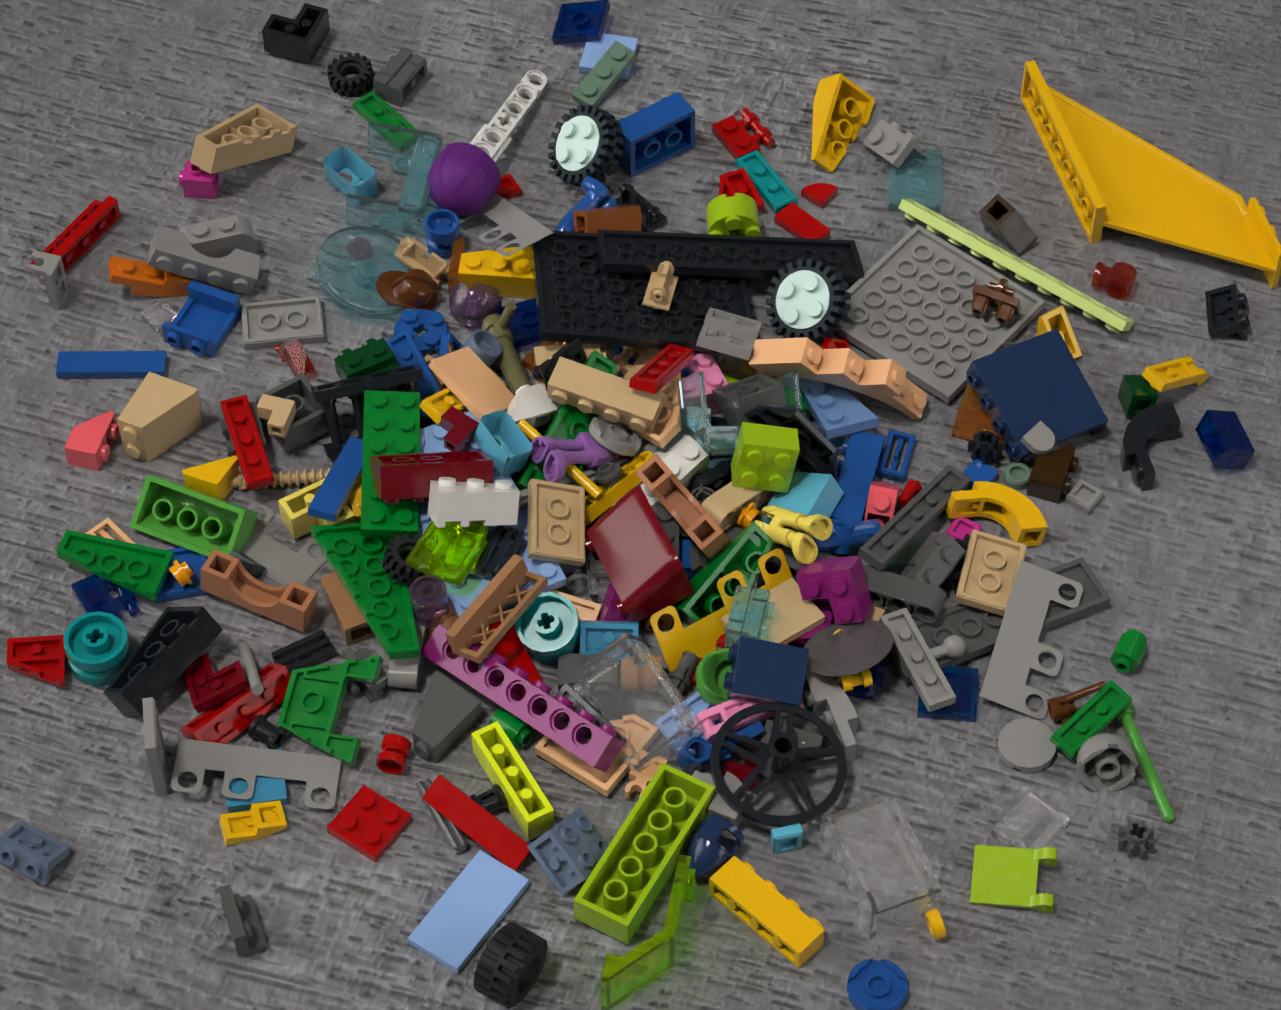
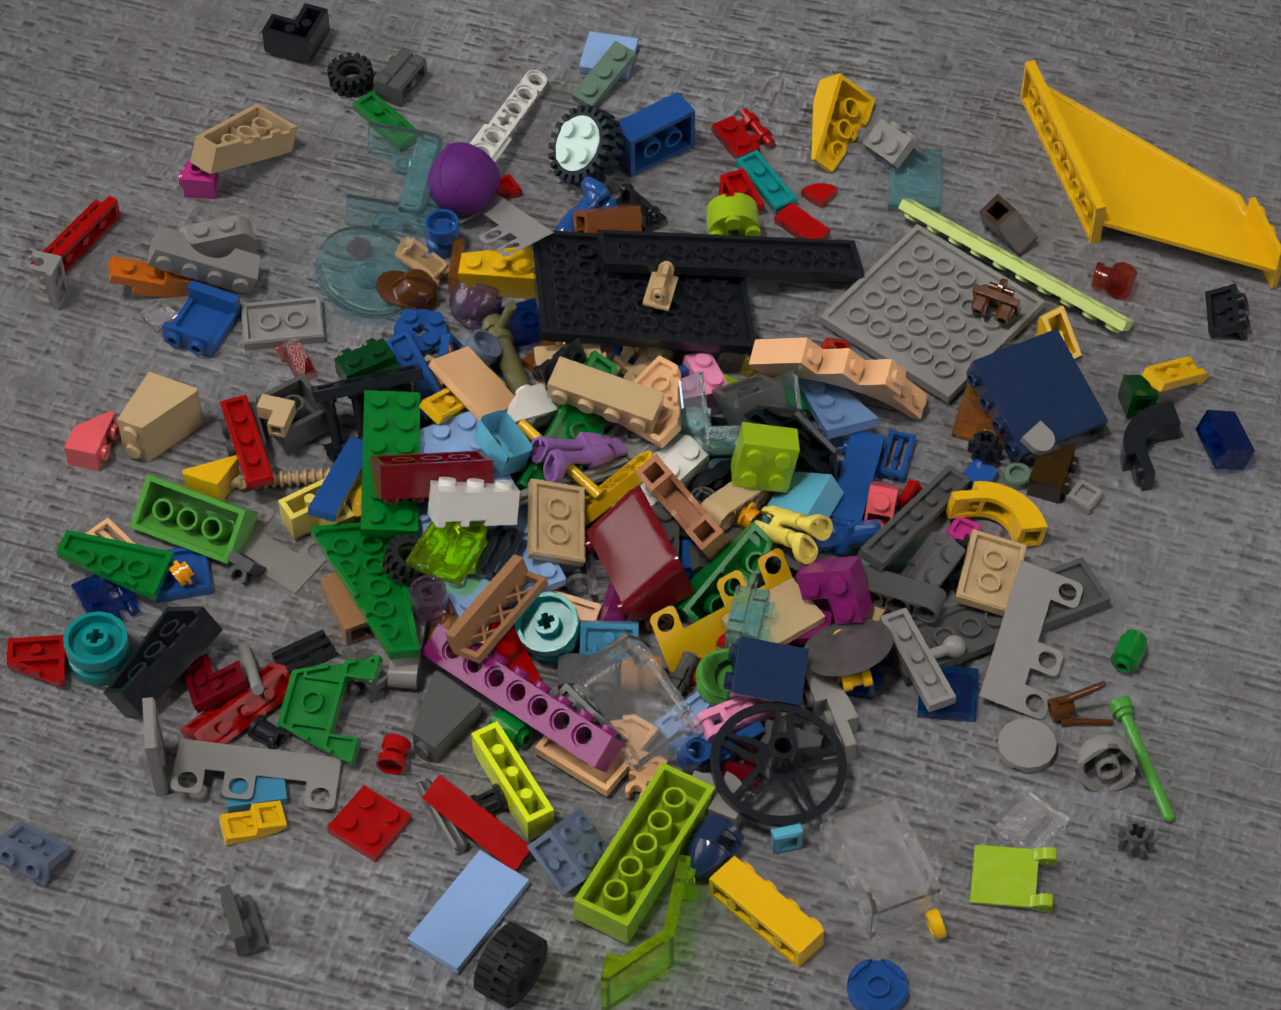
(110, 364): blue tile -> none
(229, 580): nougat arch -> none
(356, 167): medium azure piece -> none
(460, 429): dark red piece -> none
(581, 22): clear blue tile -> none
(609, 474): dark grey plate -> none
(615, 436): light grey tile -> none
(661, 368): red tile -> none
(729, 333): light grey slope -> none
(808, 300): wheel -> none
(1091, 719): green tile -> none

